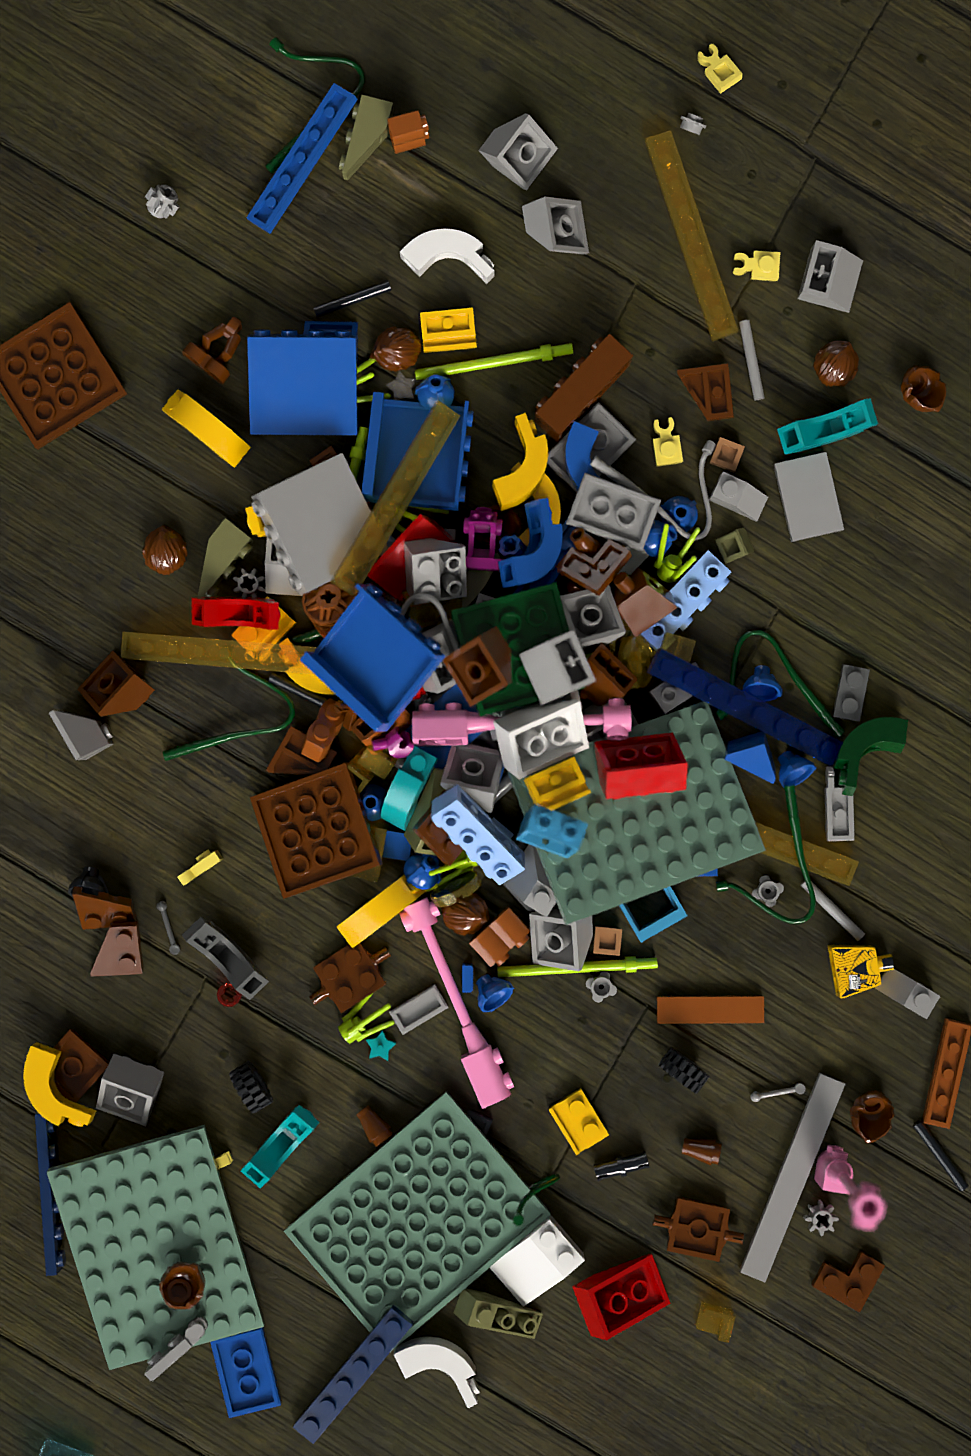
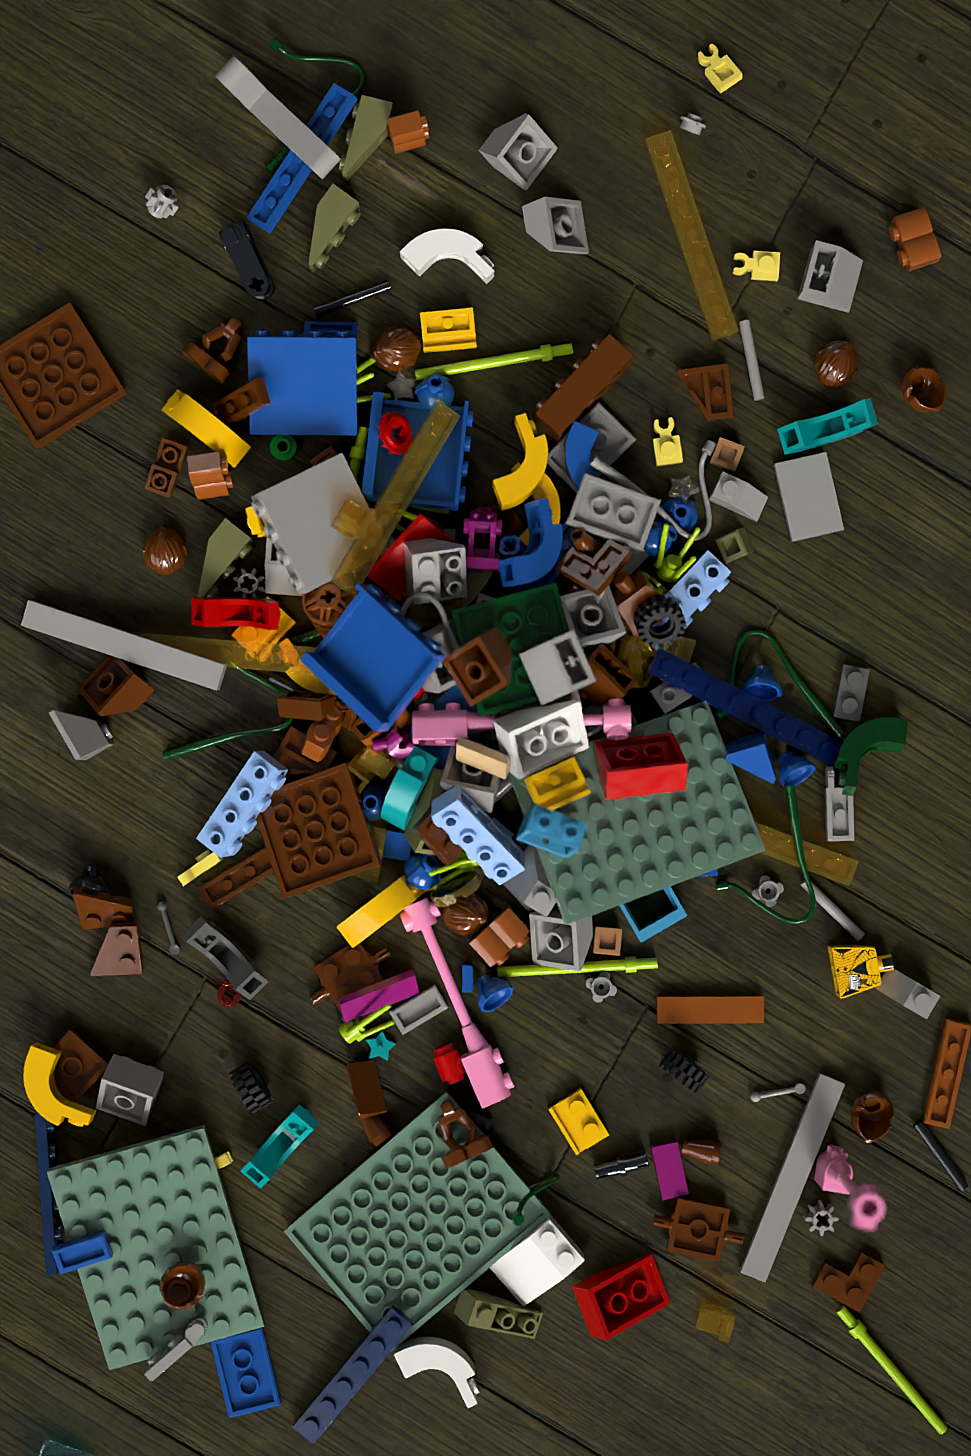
(82, 1252): none -> blue tile
(124, 645): none -> light grey tile
(167, 467): none -> reddish brown slope
(210, 475): none -> dark orange brick
(237, 878): none -> reddish brown tile
(242, 402): none -> reddish brown tile
(242, 804): none -> light blue brick
(247, 259): none -> black piece
(277, 117): none -> light grey beam
(283, 455): none -> green plate
(305, 705): none -> reddish brown slope
(332, 217): none -> olive slope
(352, 520): none -> clear yellow panel
(366, 1088): none -> reddish brown slope
(377, 995): none -> magenta tile
(402, 434): none -> red gear
(449, 1063): none -> red brick
(473, 1146): none -> reddish brown piece
(483, 758): none -> tan tile
(662, 633): none -> black tyre
(669, 1170): none -> magenta tile
(682, 488): none -> clear piece
(858, 1330): none -> lime bar
(915, 239): none -> dark orange brick

